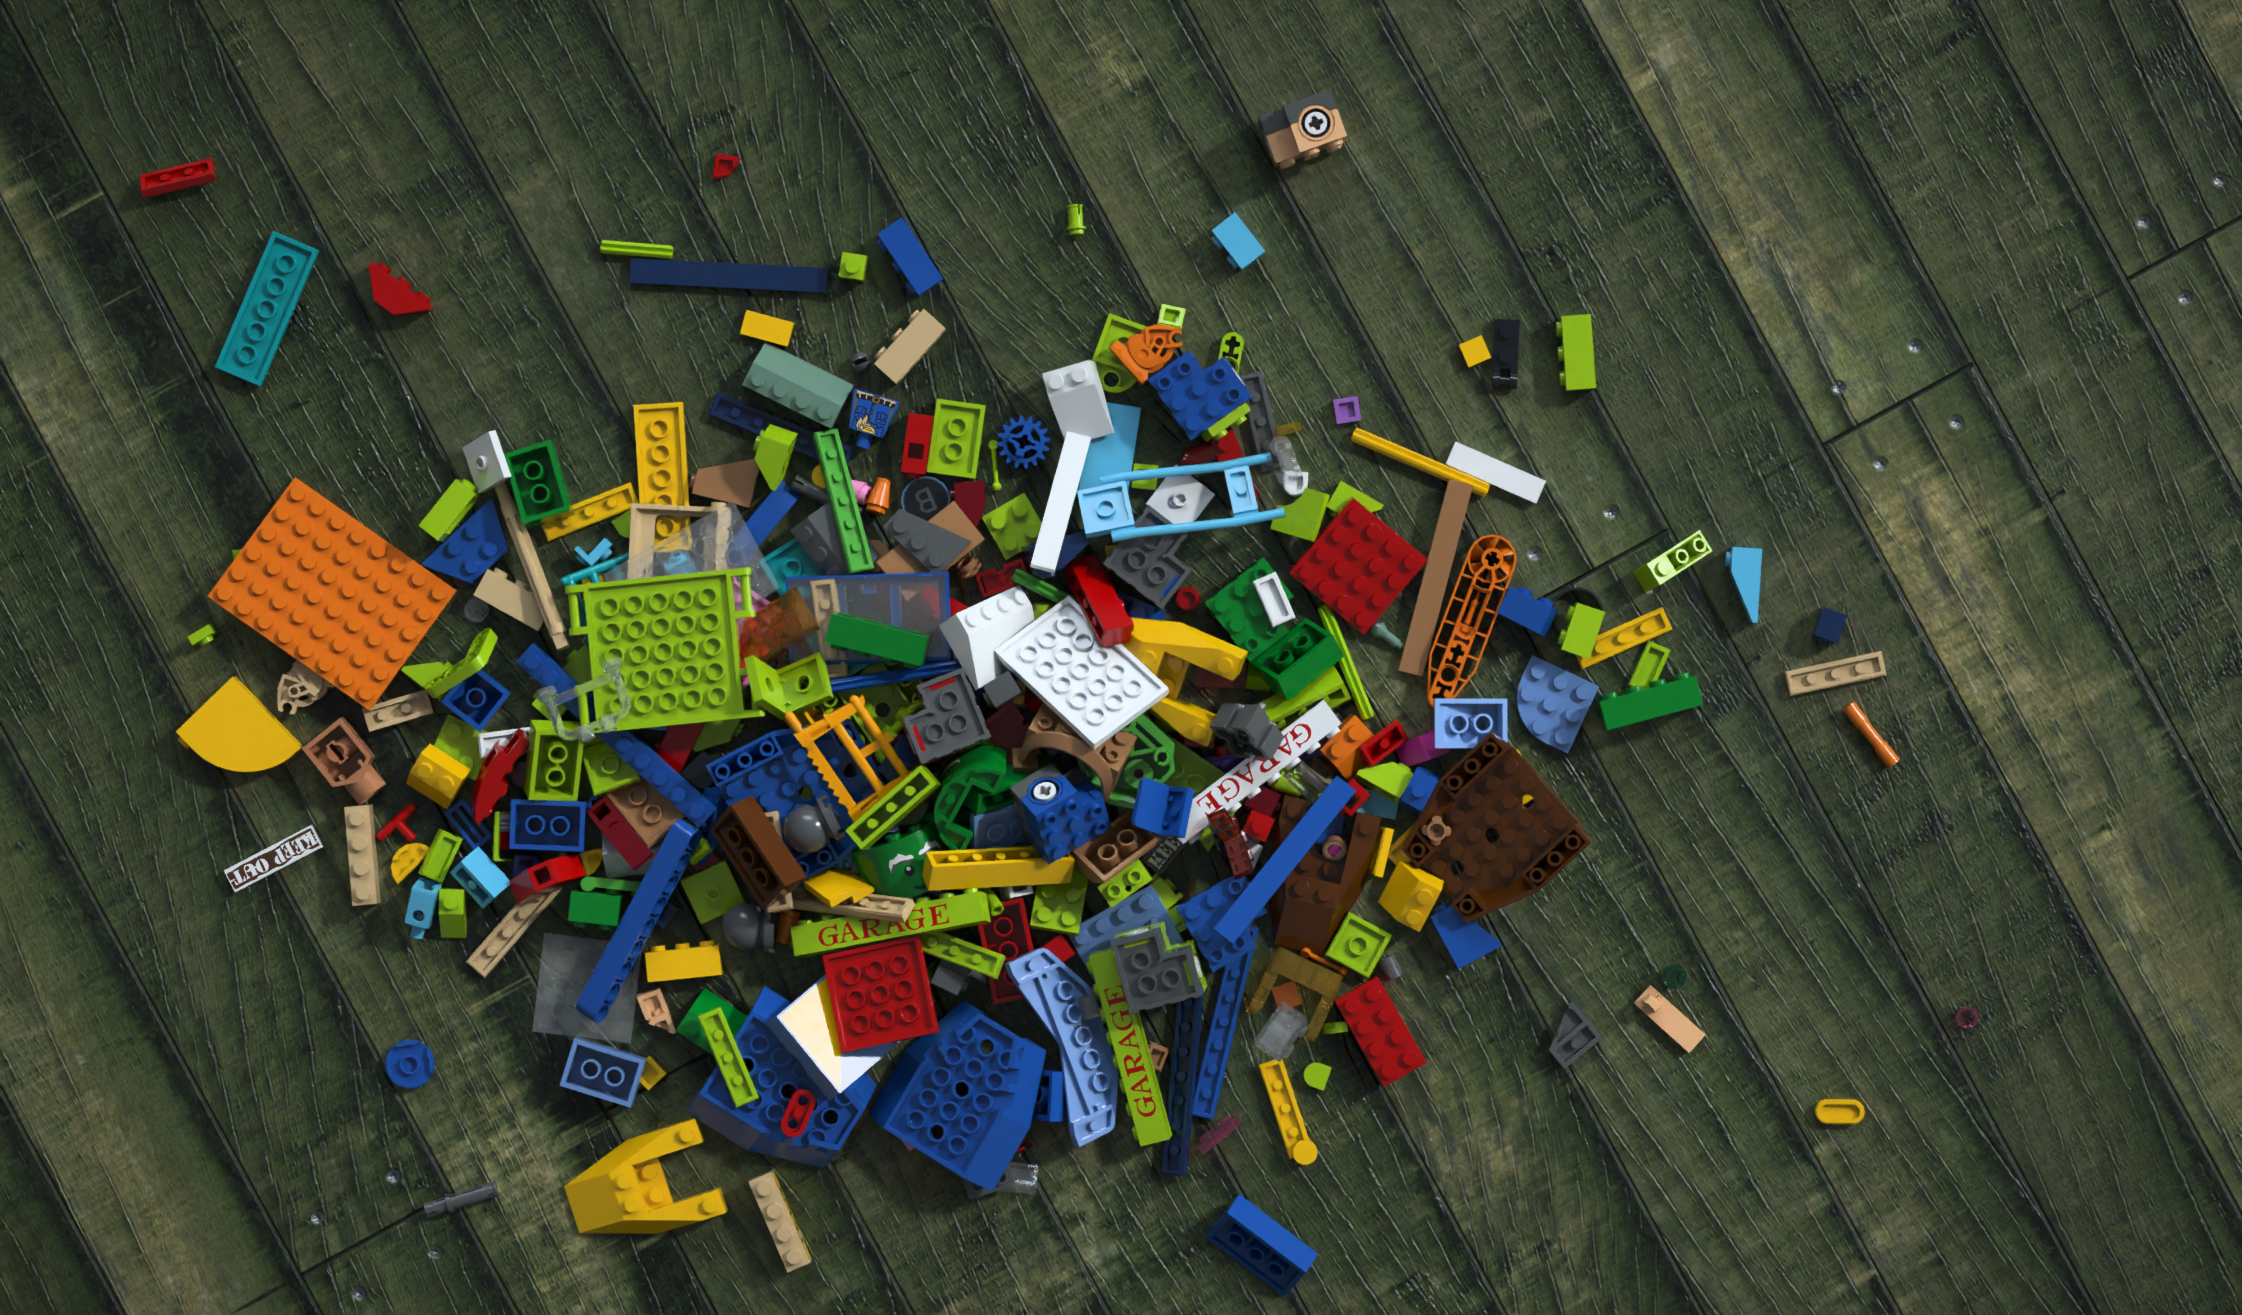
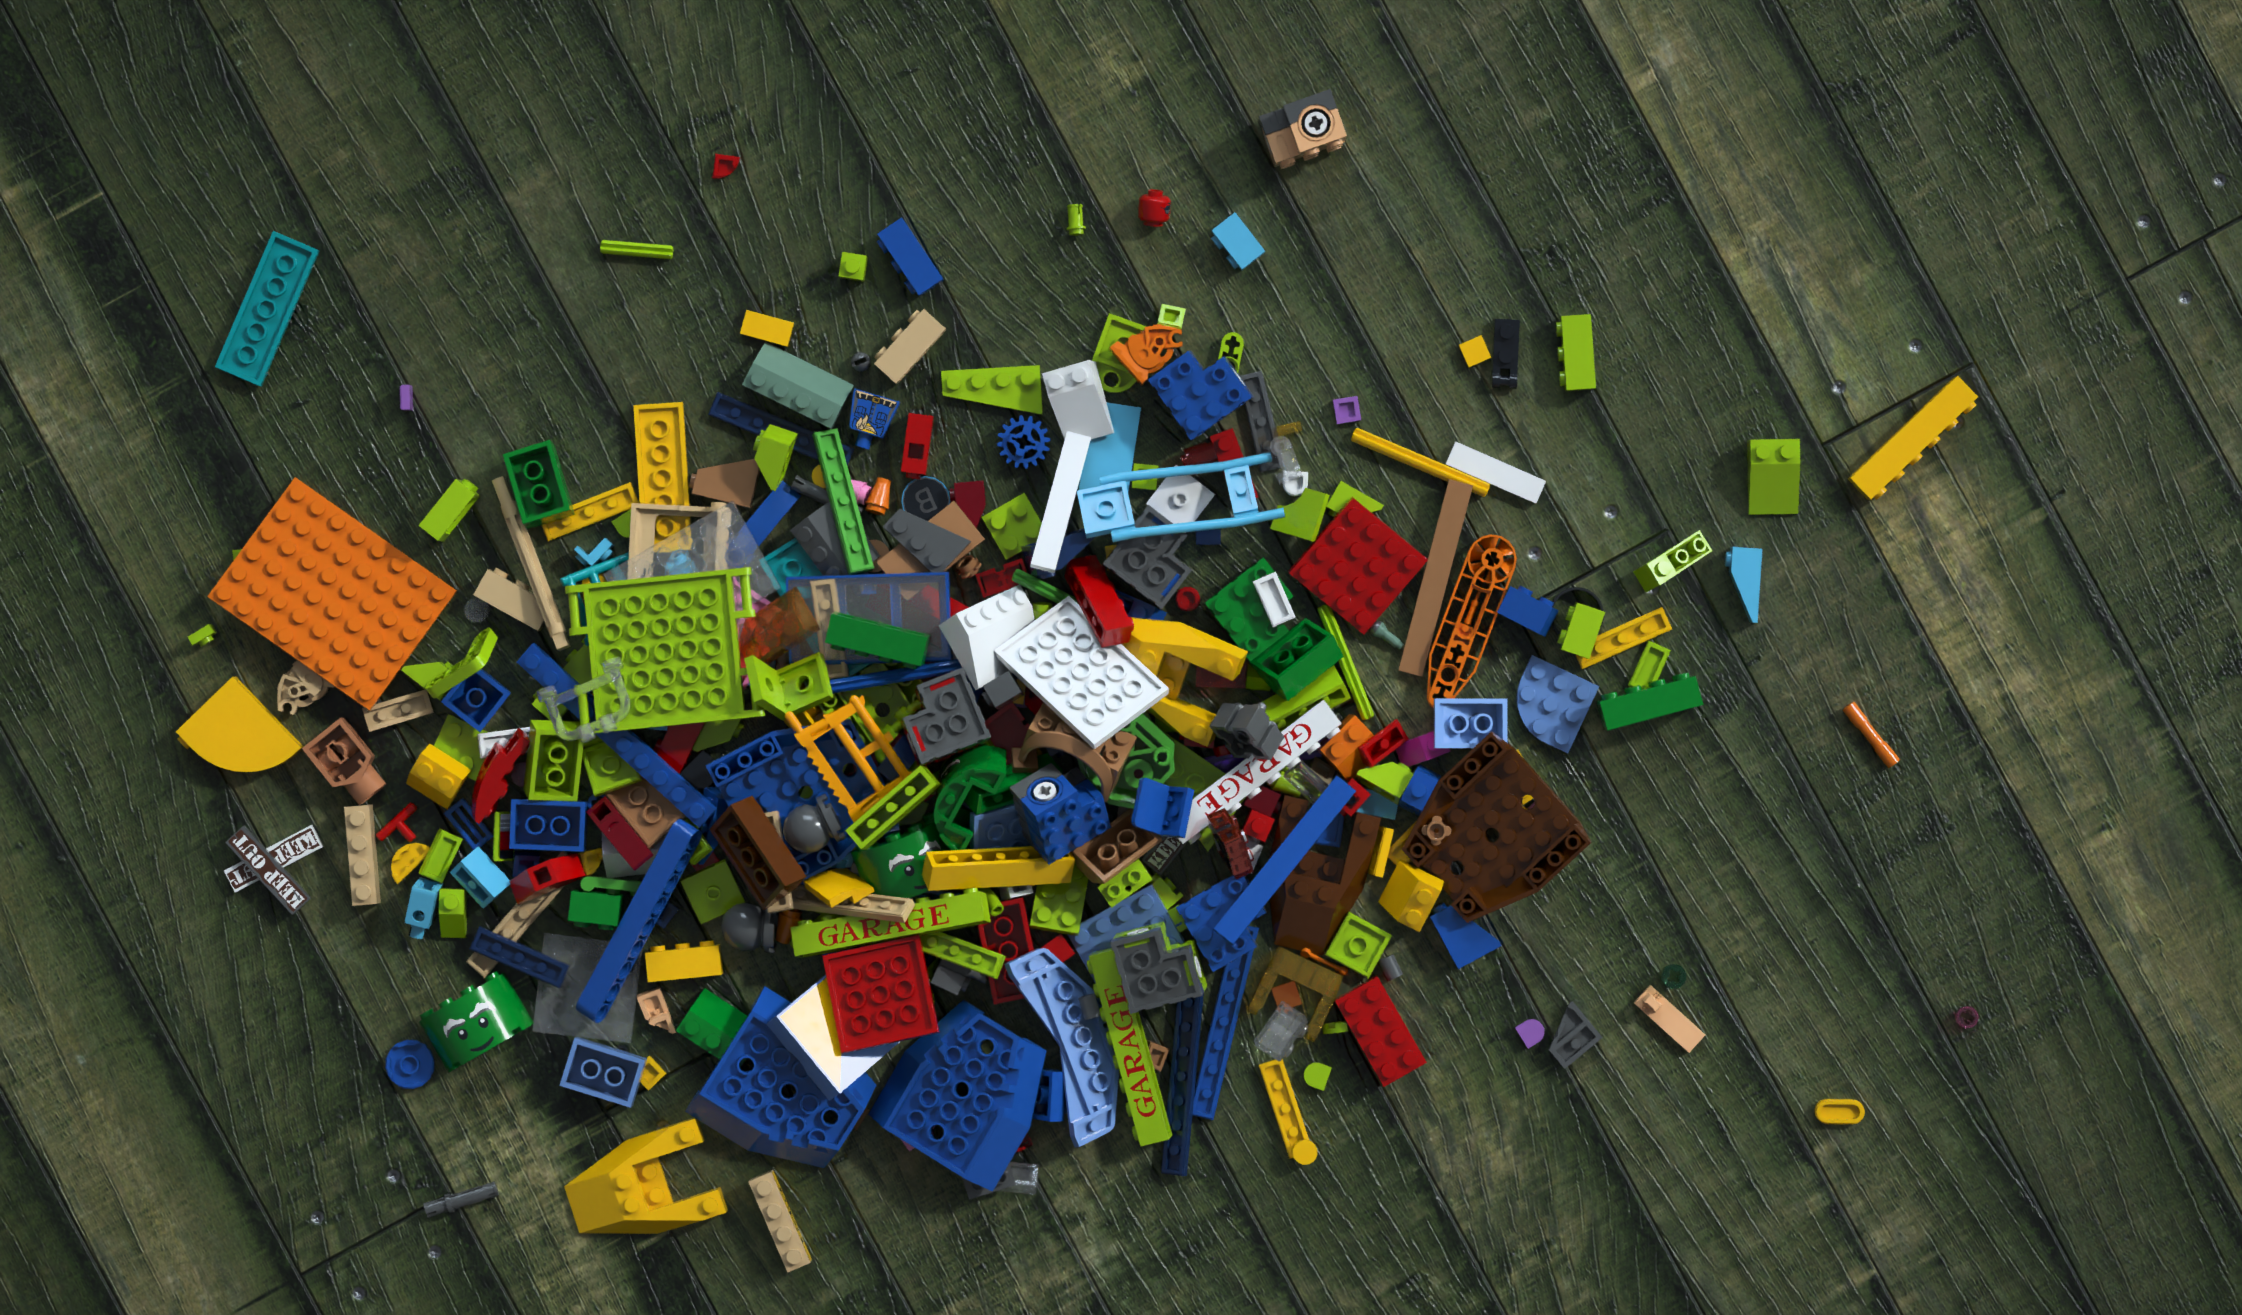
(177, 177): red plate -> none
(268, 870): none -> tile
(395, 293): red slope -> none
(406, 397): none -> medium lavender tile
(472, 546): blue wing -> none
(475, 1021): none -> green cylinder
(486, 461): white plate -> none
(519, 957): none -> dark blue tile
(728, 275): dark blue tile -> none
(728, 1056): lime tile -> none
(799, 1112): red plate -> none
(956, 438): lime plate -> none
(996, 486): lime hinge -> none
(1002, 387): none -> lime wing
(1154, 208): none -> red head
(1208, 537): none -> dark blue tile
(1219, 430): lime plate -> none
(1226, 1126): clear pink plate -> none
(1262, 1245): blue slope -> none
(1334, 848): tile -> none
(1530, 1031): none -> medium lavender tile
(1773, 476): none -> lime slope
(1828, 626): dark blue brick -> none
(1835, 673): tan tile -> none
(1912, 438): none -> yellow brick

